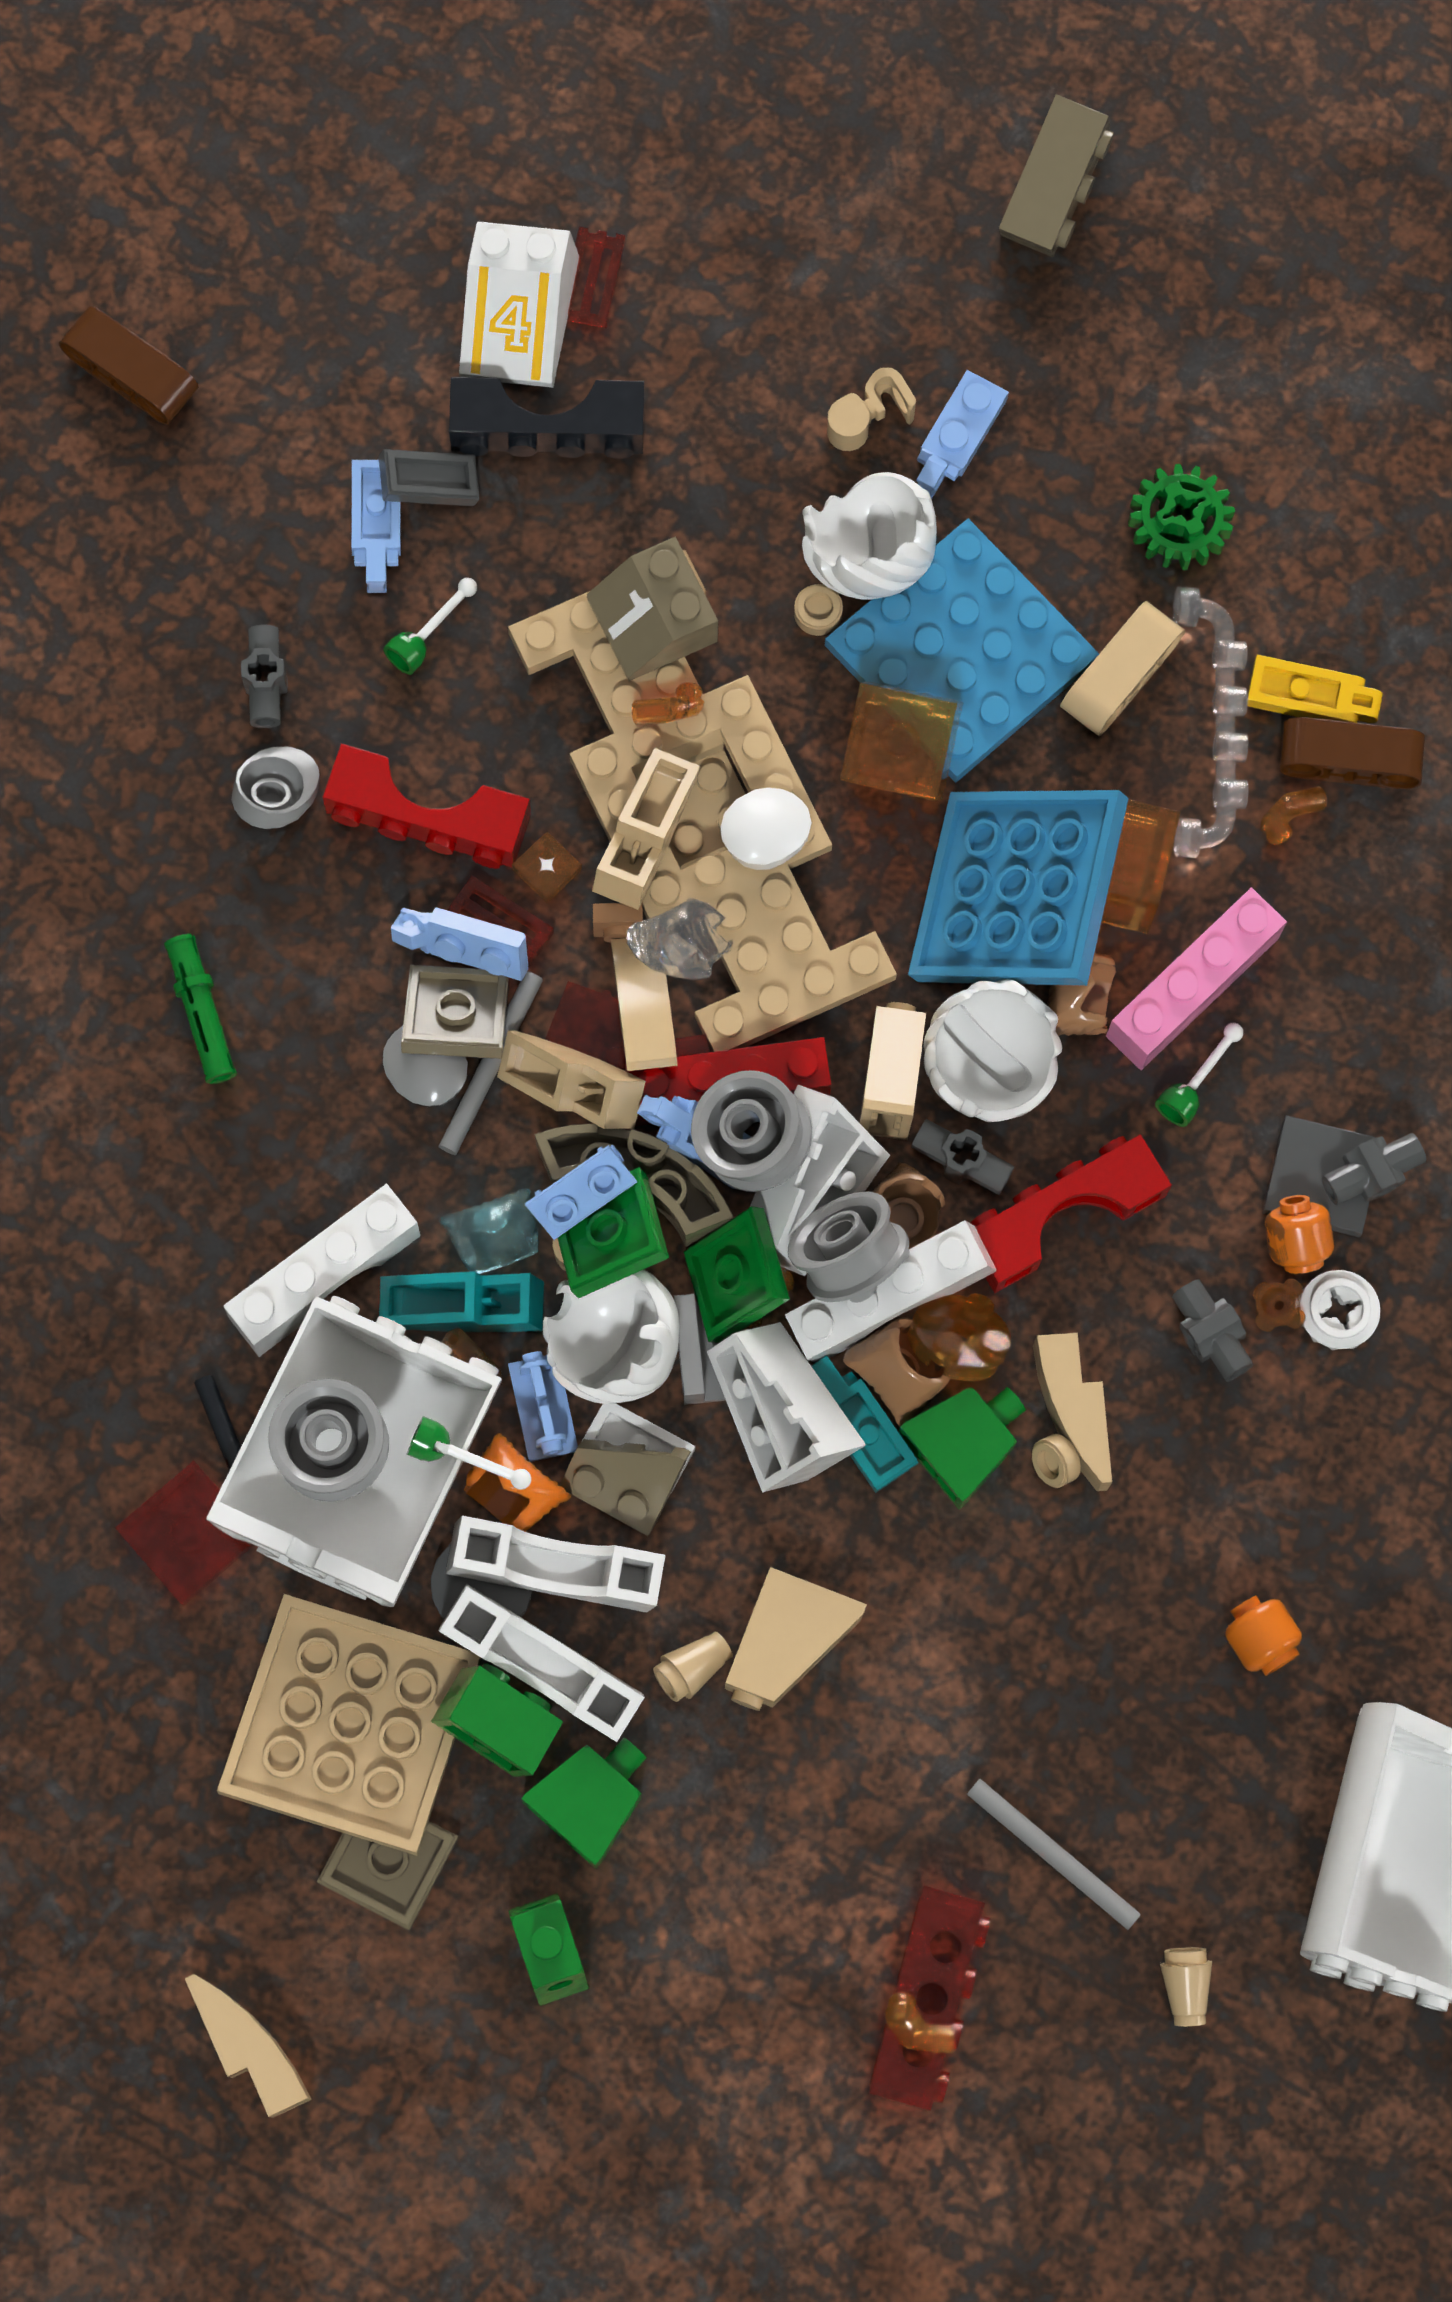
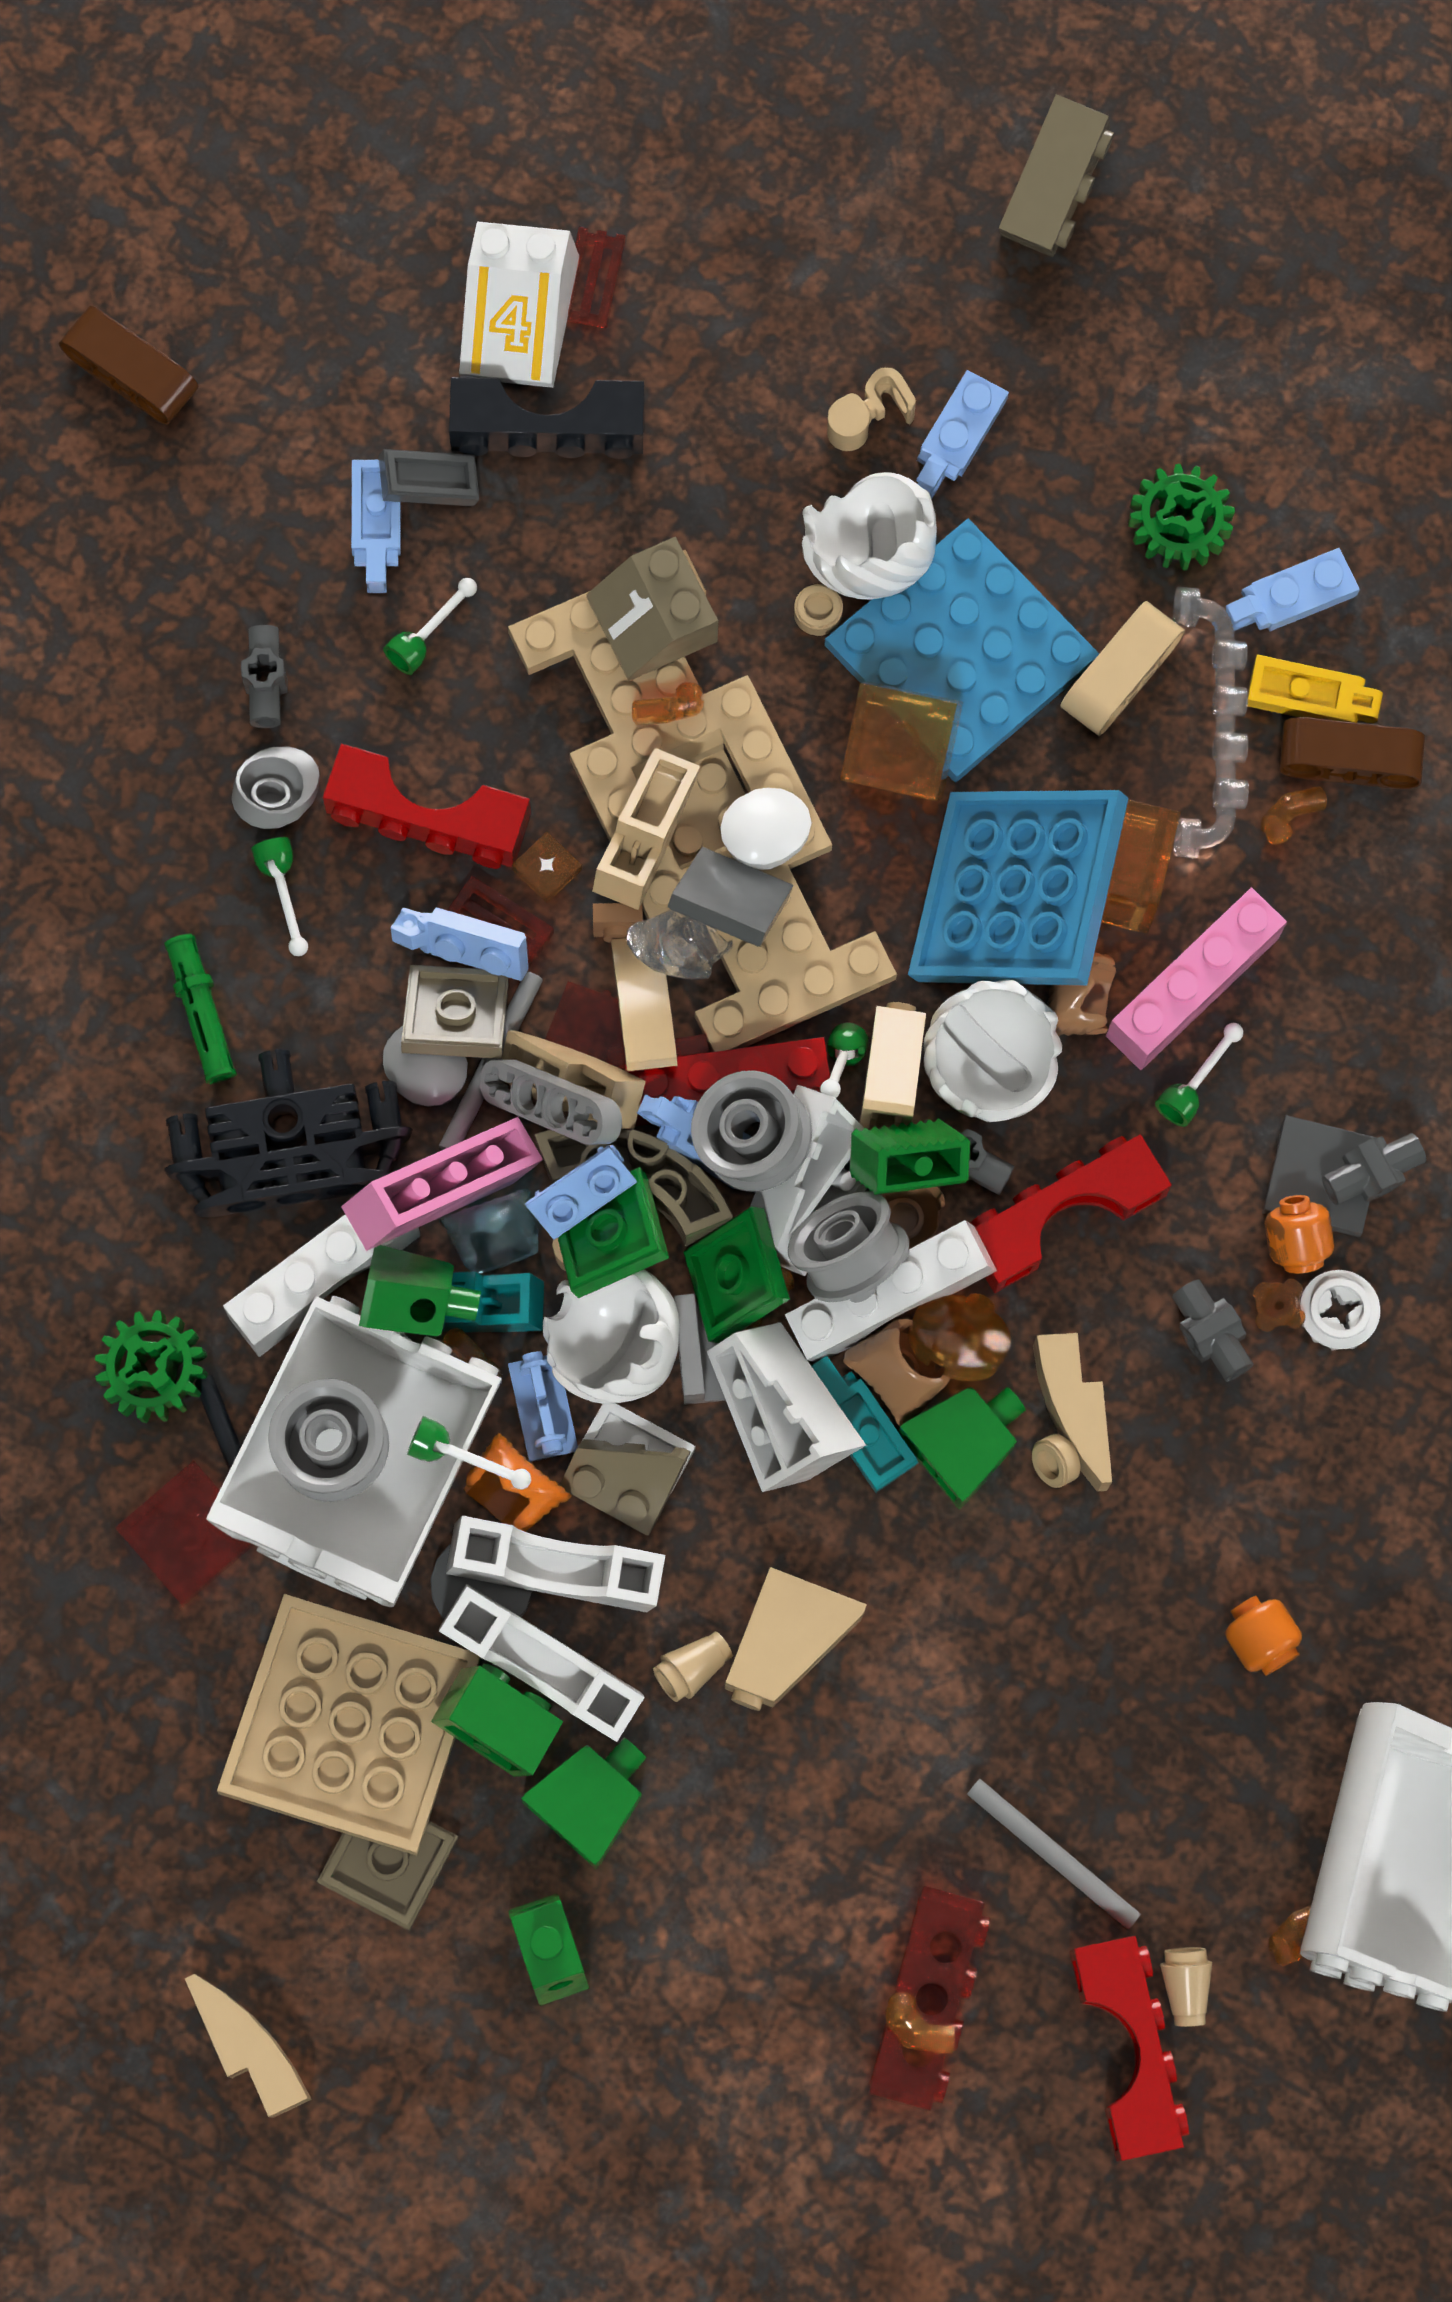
(134, 1376): none -> green gear
(274, 859): none -> hinge
(294, 1174): none -> black piece
(413, 1294): none -> green torso
(441, 1183): none -> bright pink brick
(549, 1104): none -> light grey beam
(730, 896): none -> dark grey tile
(841, 1048): none -> green hinge
(909, 1157): none -> green brick
(1114, 1980): none -> red arch
(1284, 1939): none -> clear orange arm
(1295, 593): none -> light blue hinge

